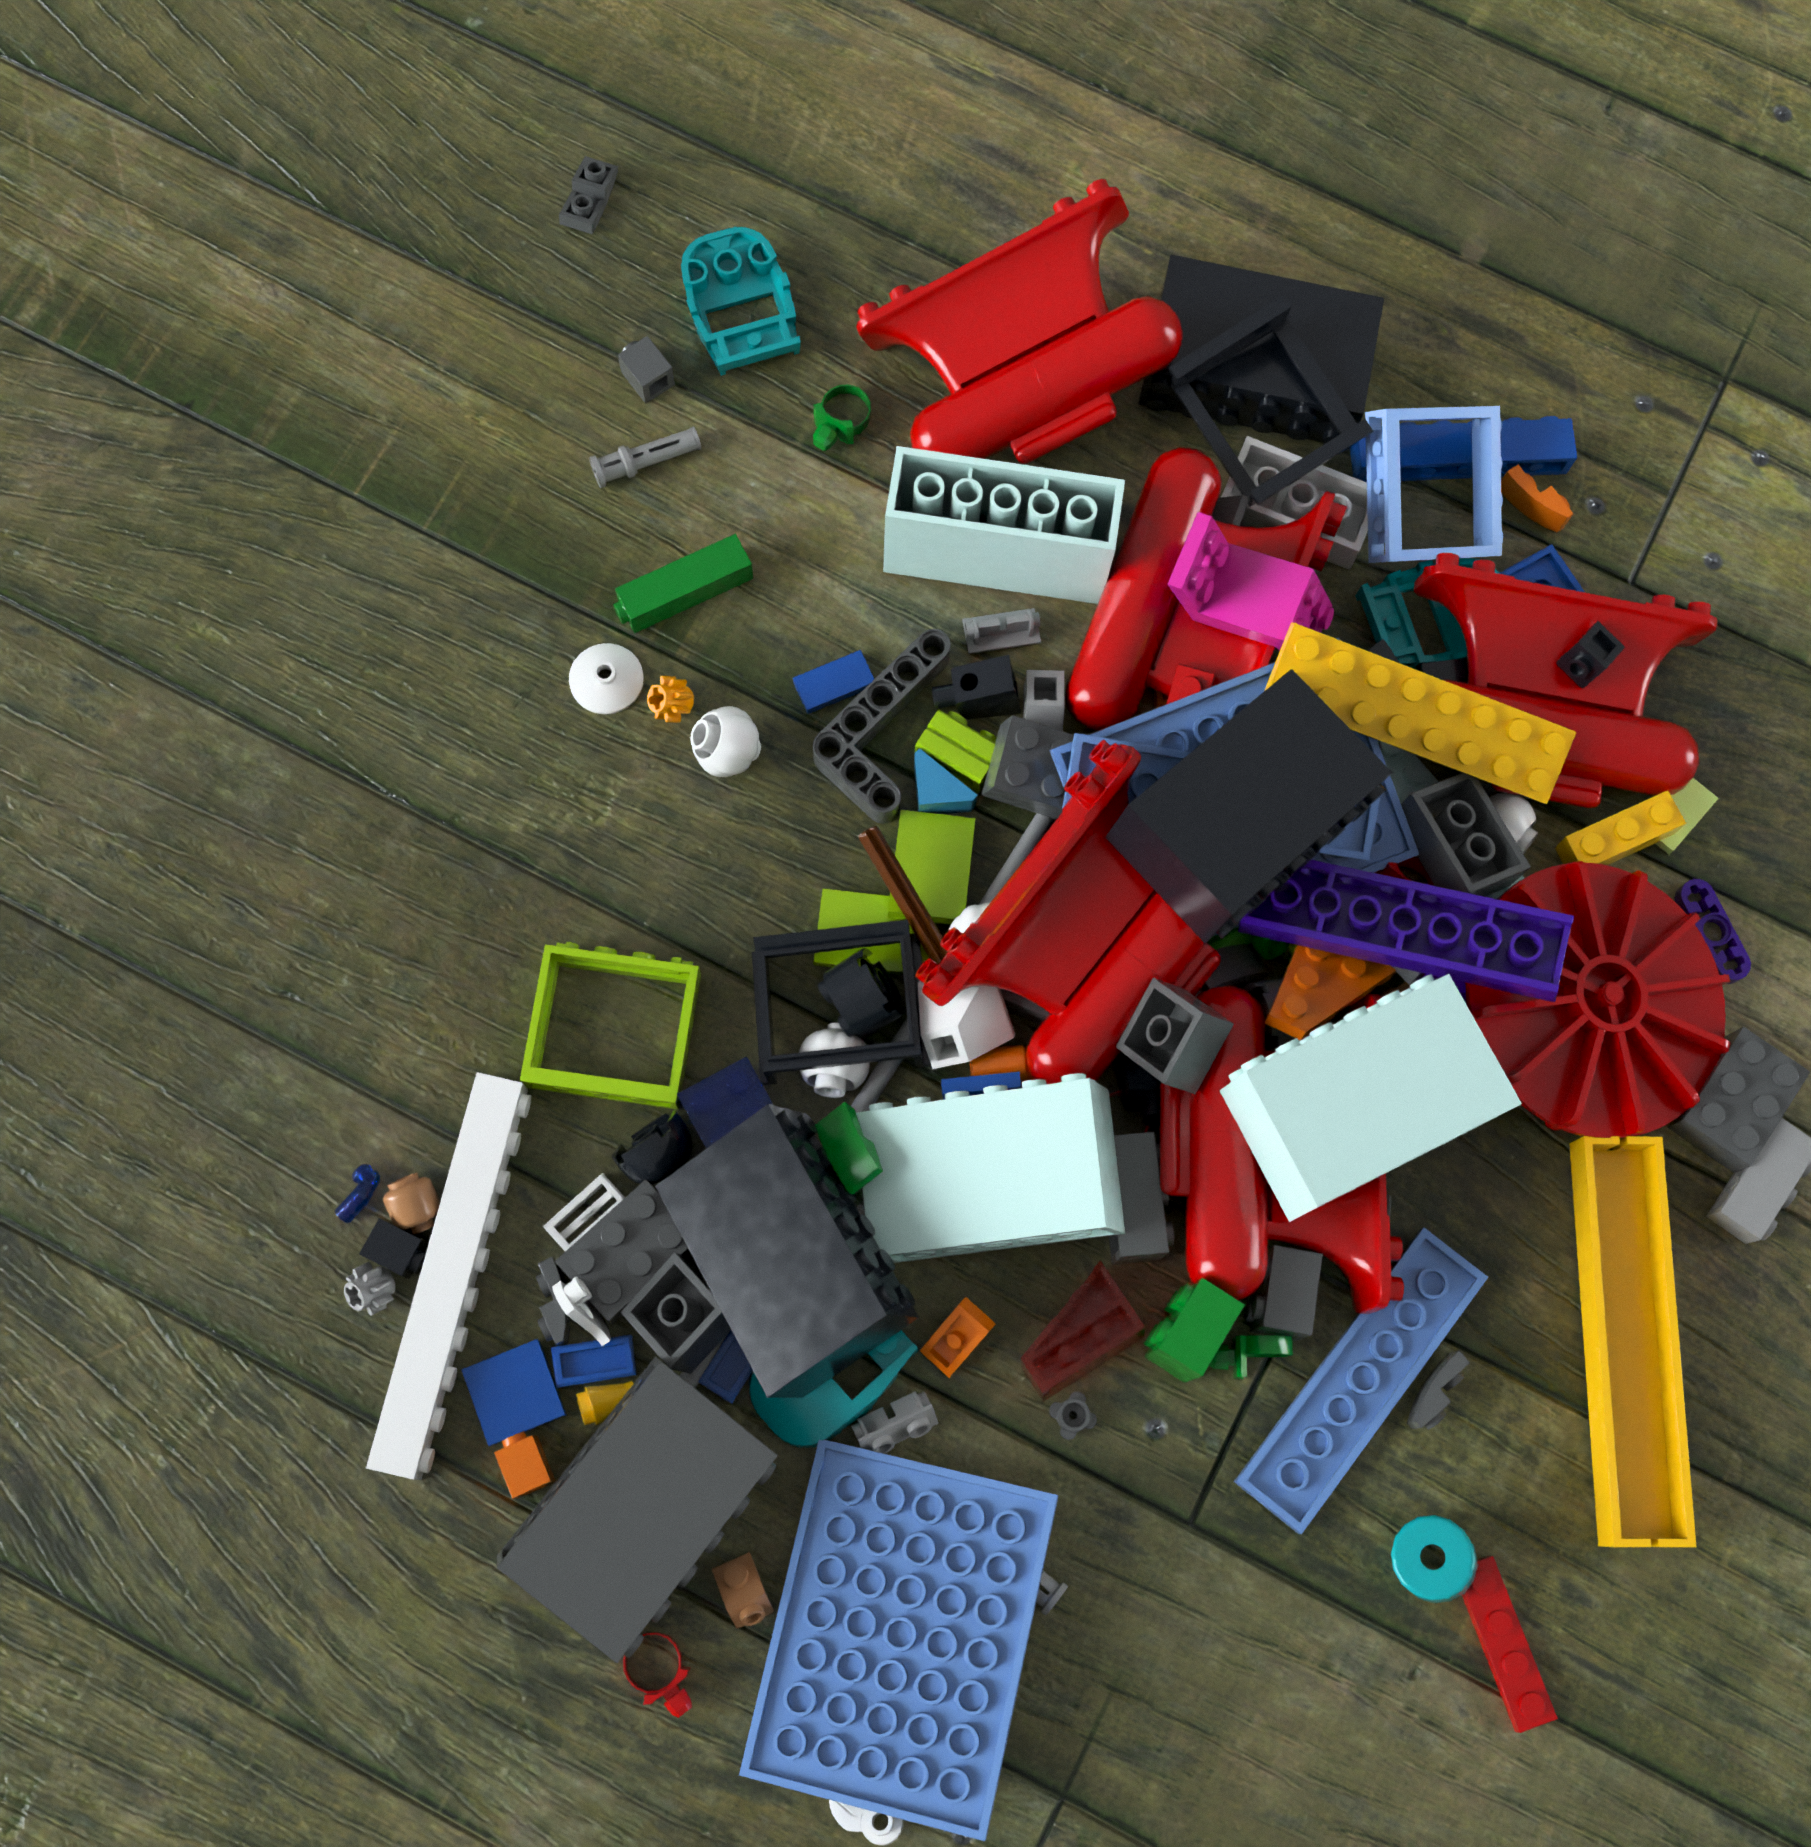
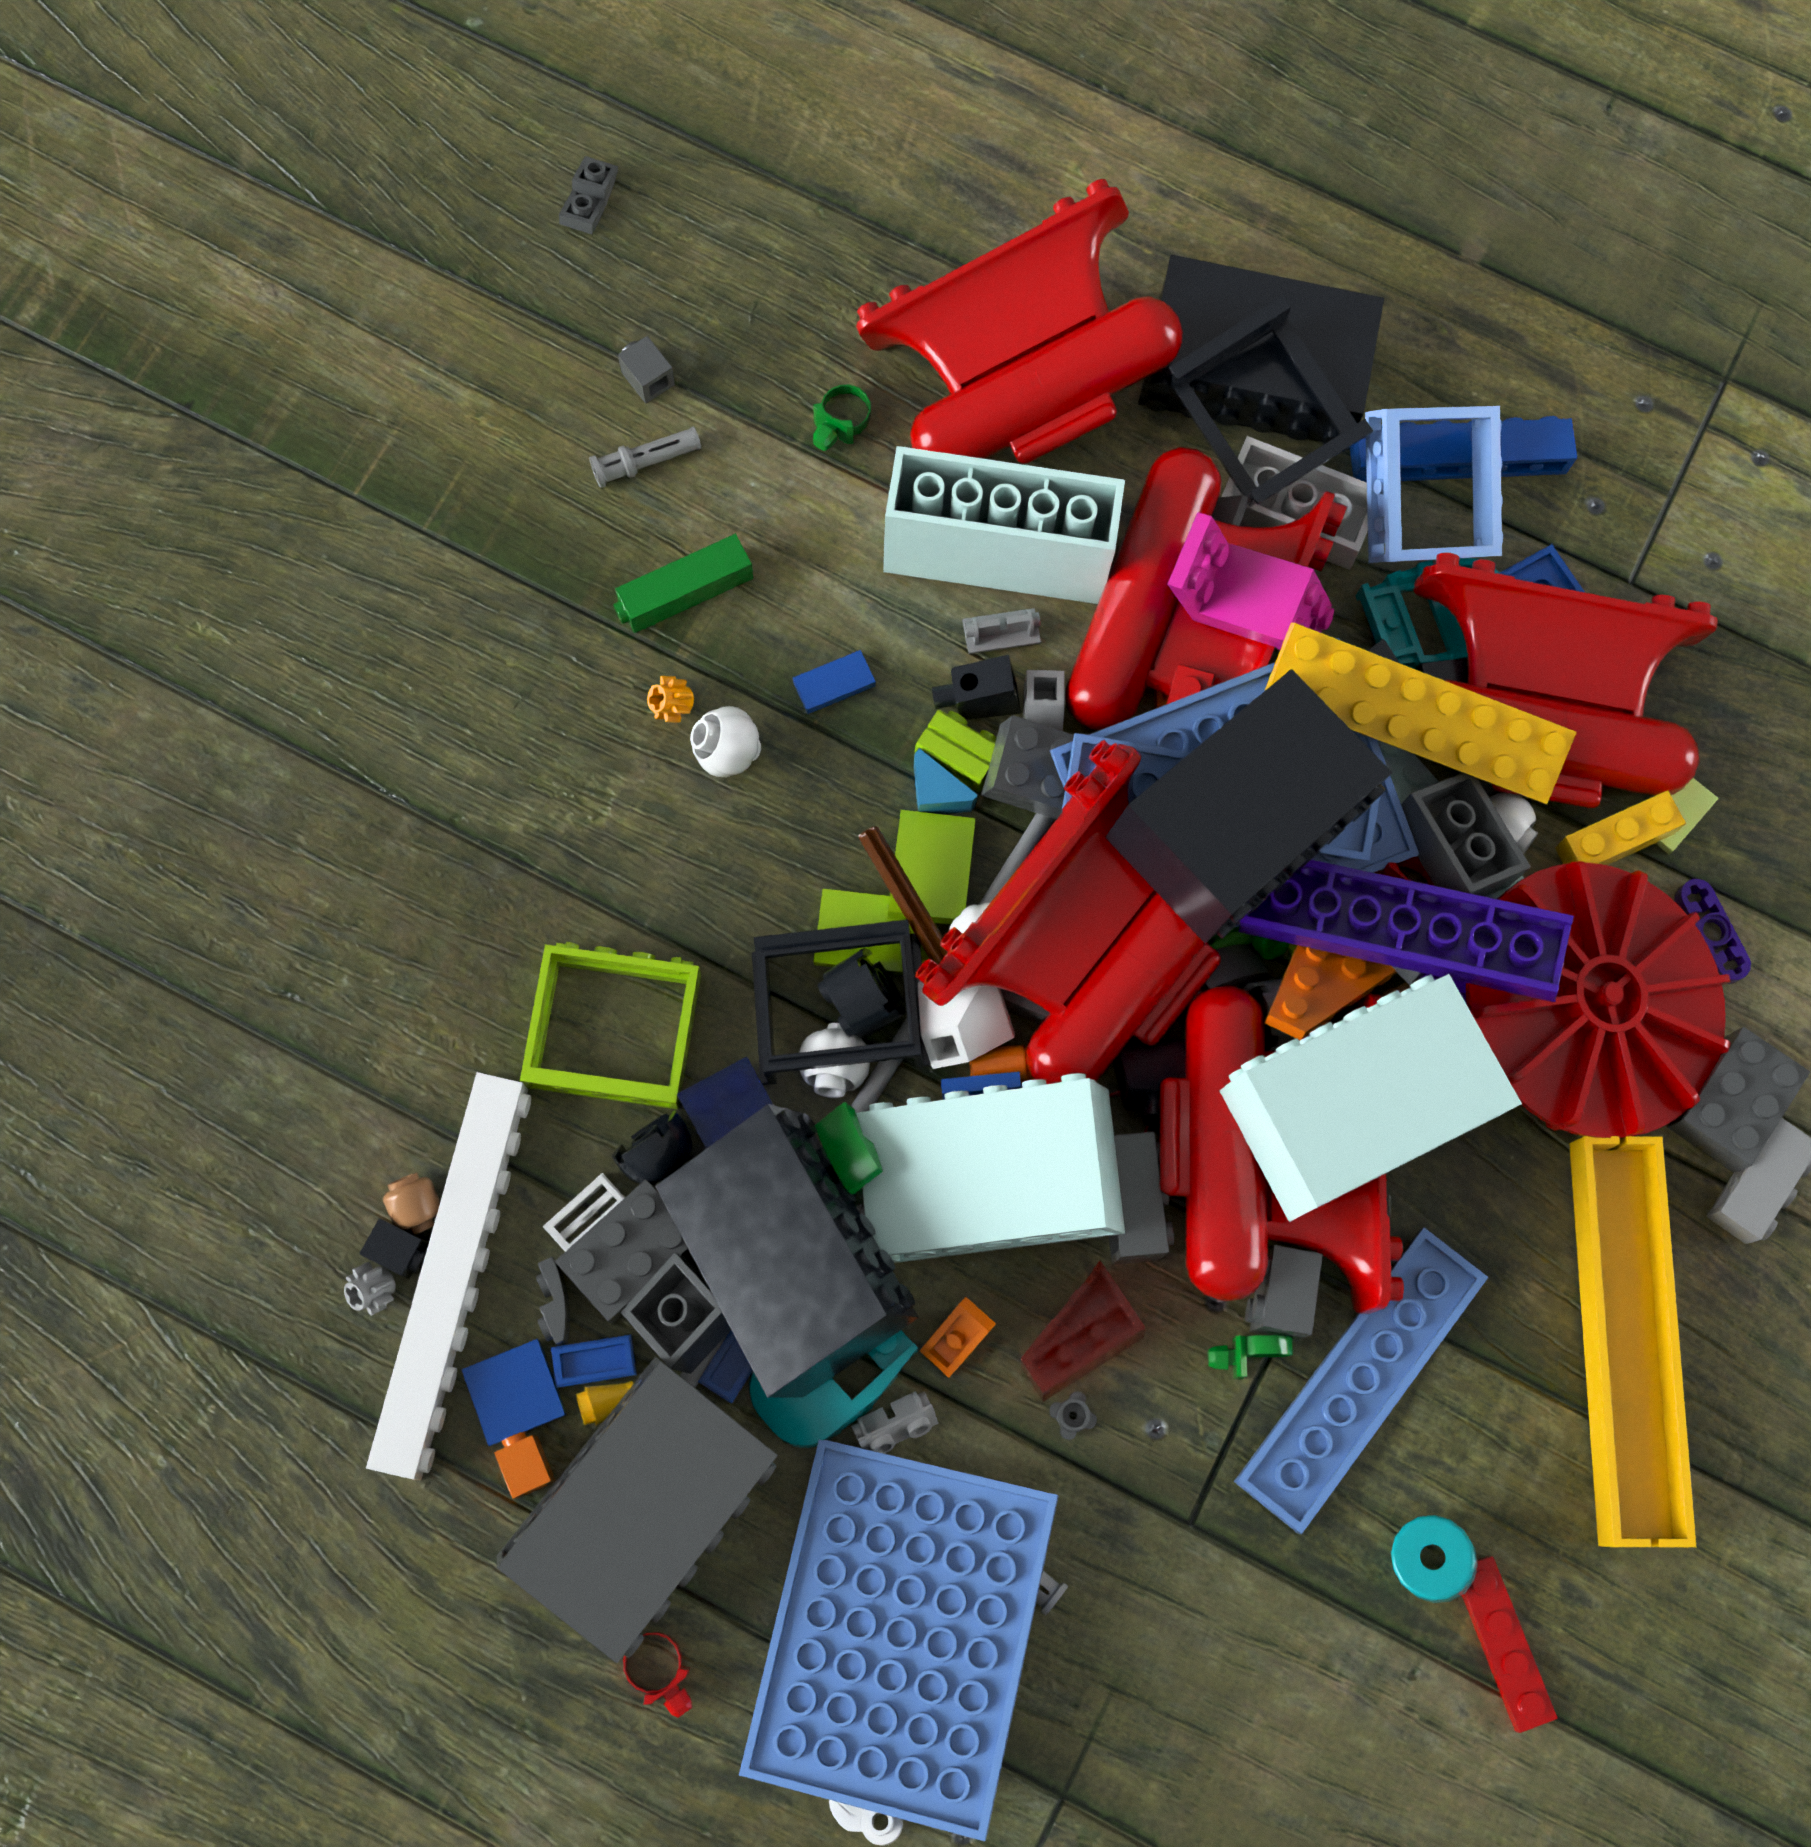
(358, 1199): clear blue arm -> none
(576, 1305): white piece -> none
(607, 694): white dish -> none
(730, 271): teal slope -> none
(742, 1591): medium nougat bracket -> none
(876, 719): dark grey beam -> none
(1174, 1036): dark grey brick -> none
(1193, 1330): green brick -> none
(1431, 1400): dark grey slope -> none
(1543, 507): orange slope -> none
(1590, 655): black bracket -> none

